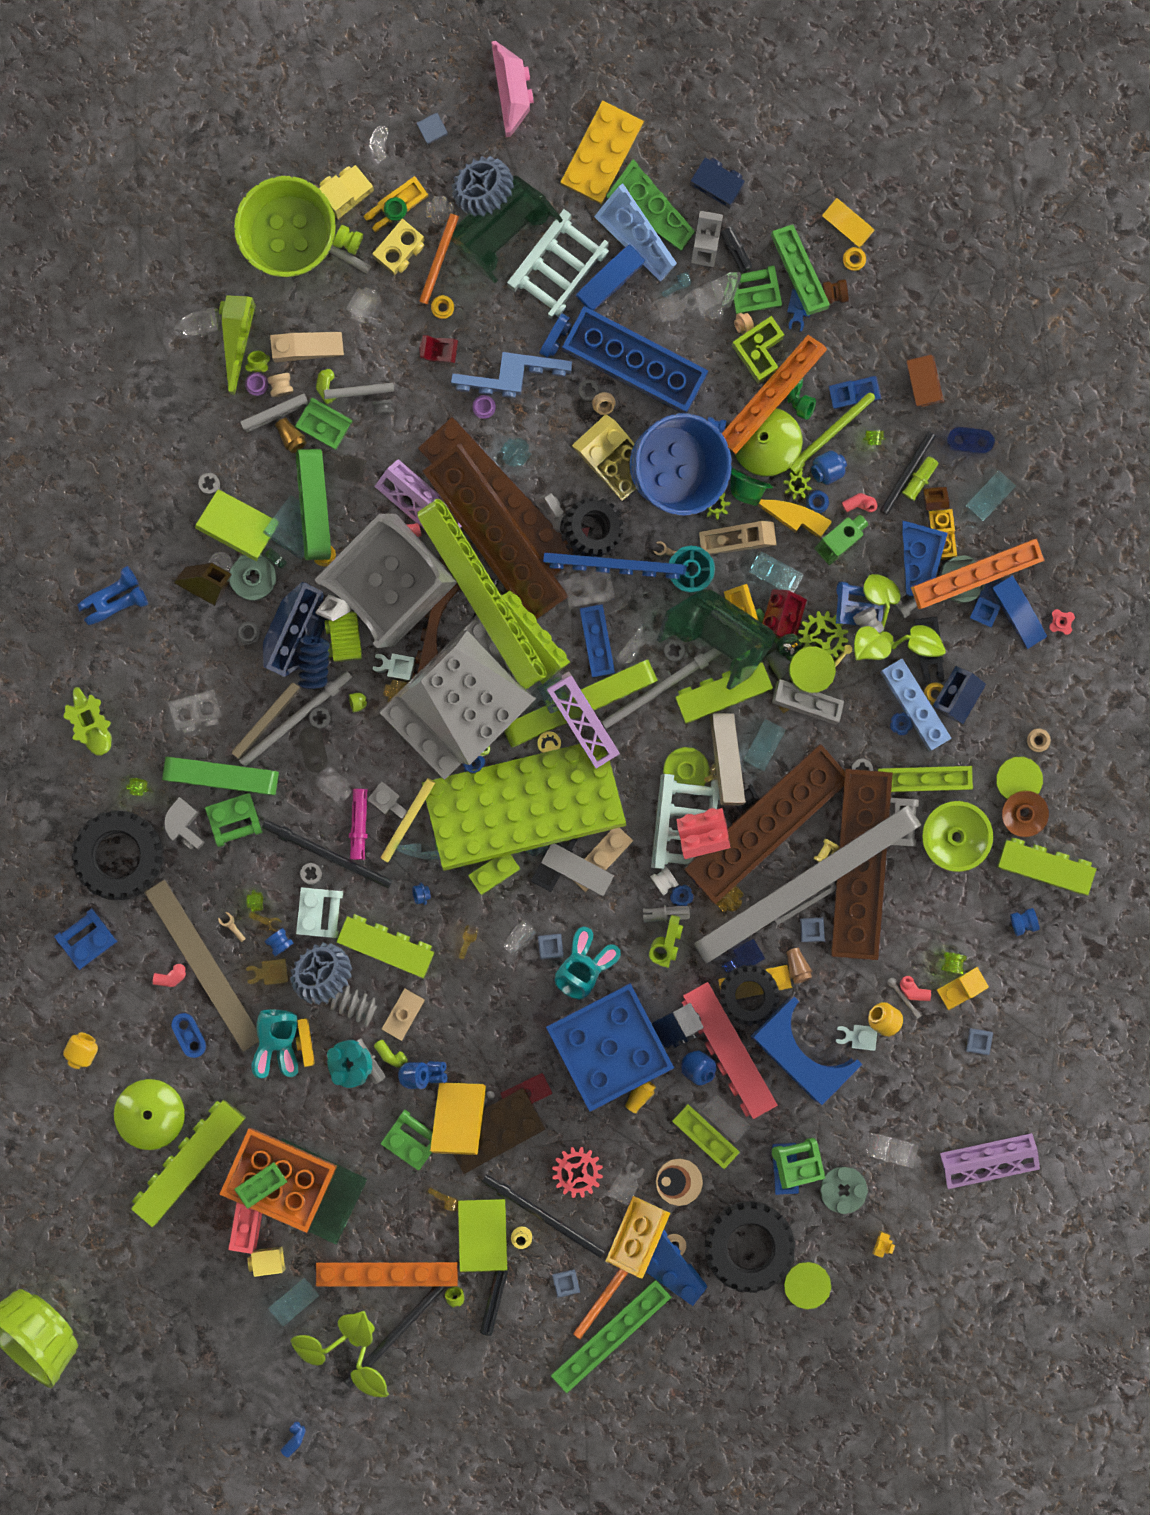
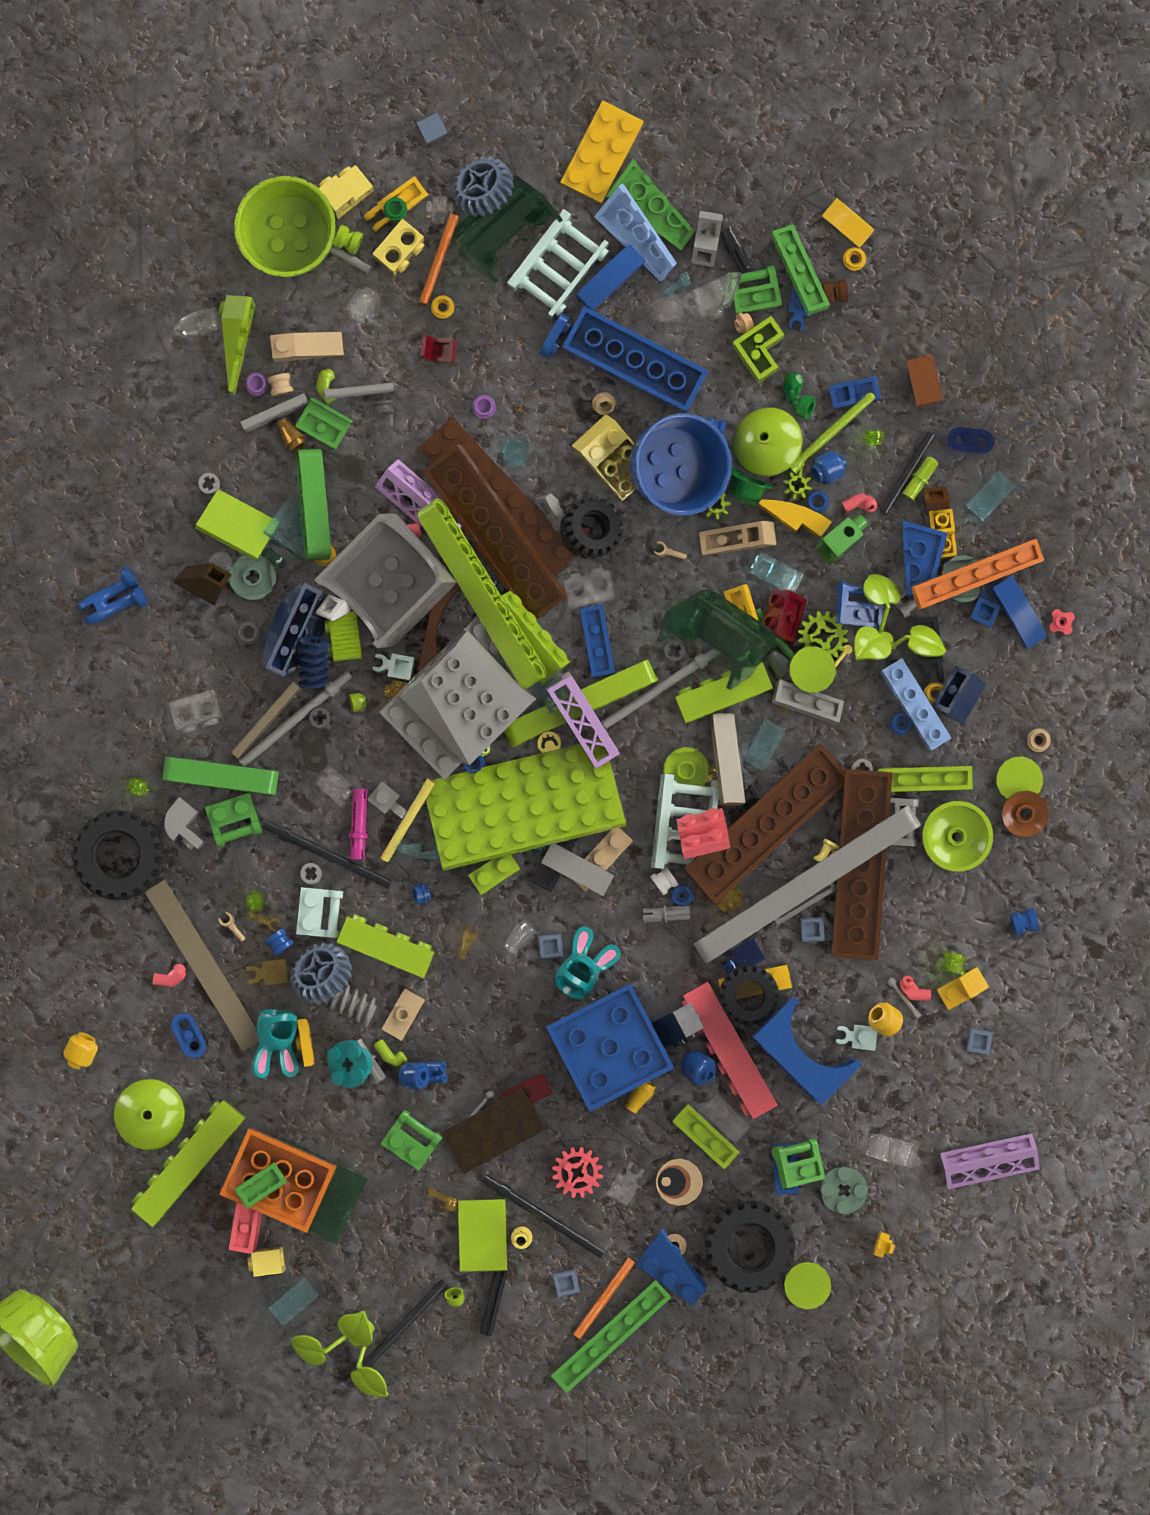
(88, 723): lime animal -> none
(89, 946): blue plate -> none
(257, 362): lime plate -> none
(295, 1442): blue arm -> none
(377, 141): clear arm -> none
(387, 1274): orange plate -> none
(458, 1118): yellow tile -> none
(511, 374): medium blue bracket -> none
(512, 87): bright pink wedge -> none
(604, 565): blue plate -> none
(628, 652): clear plate -> none
(637, 1237): yellow tile -> none
(674, 932): lime plate -> none
(699, 568): teal cylinder -> none
(717, 182): dark blue brick -> none
(773, 393): orange plate -> none
(789, 645): clear green tile -> none
(798, 967): medium nougat cone -> none
(868, 618): light grey wheel -> none
(1046, 867): lime brick -> none

